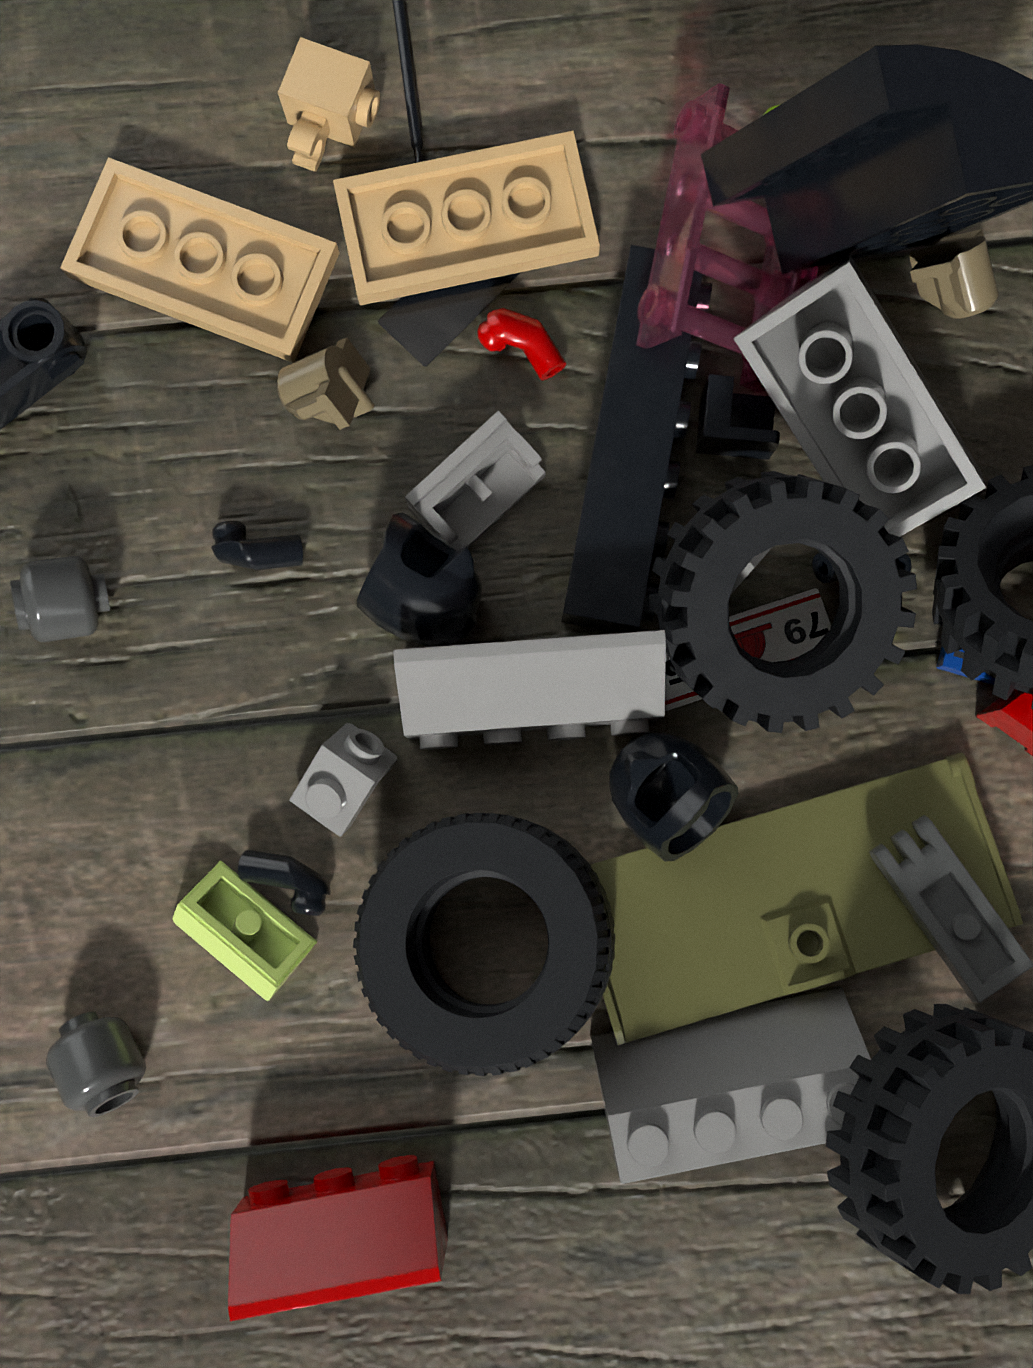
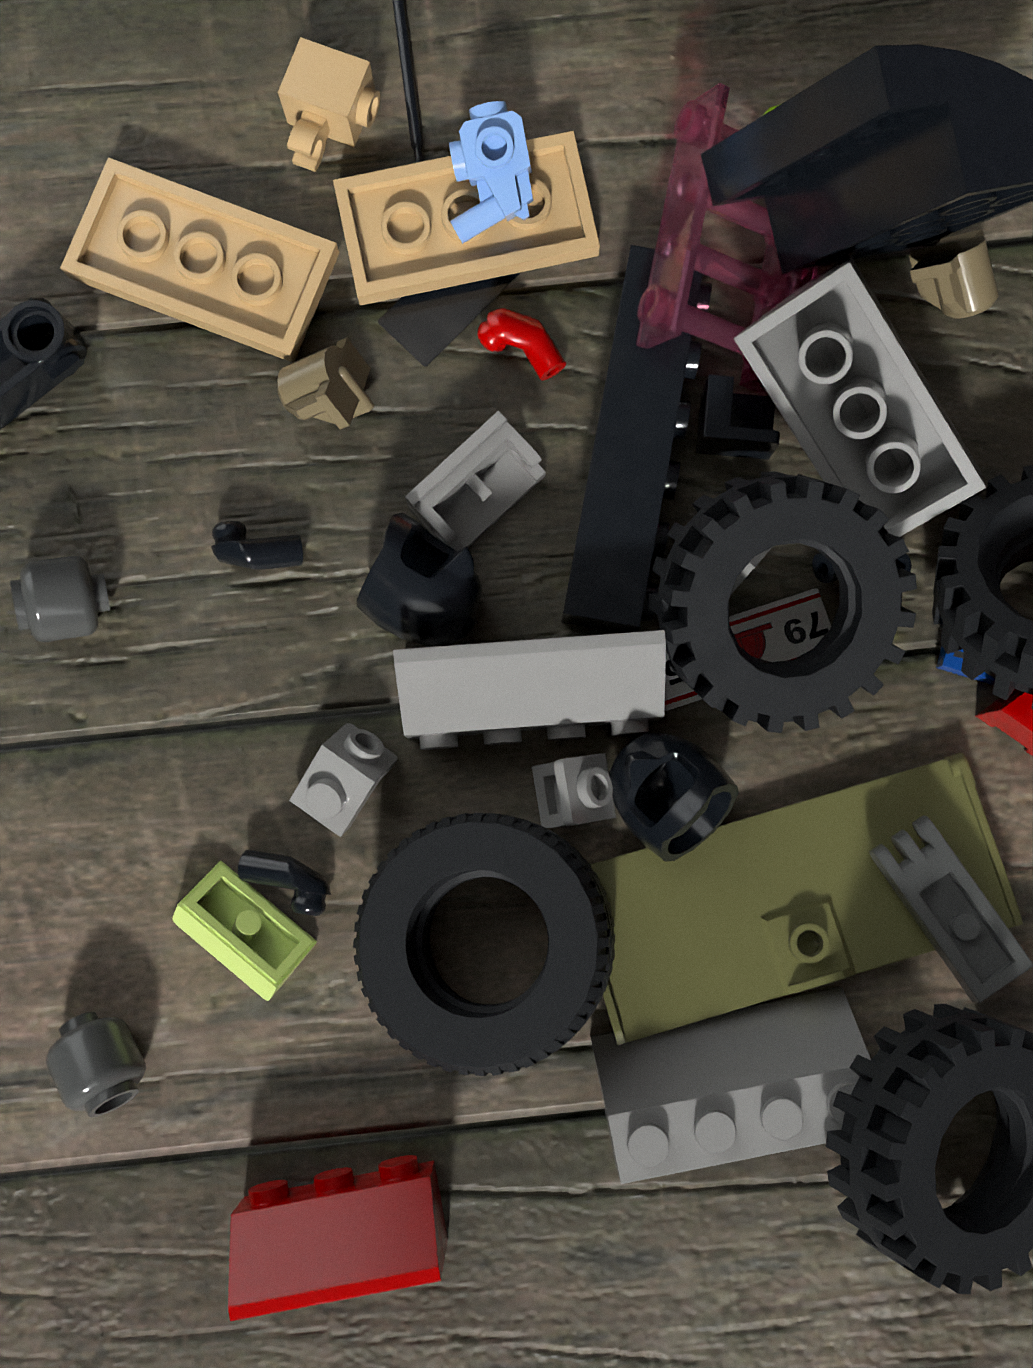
(497, 161): none -> light blue piece
(574, 791): none -> light grey bracket

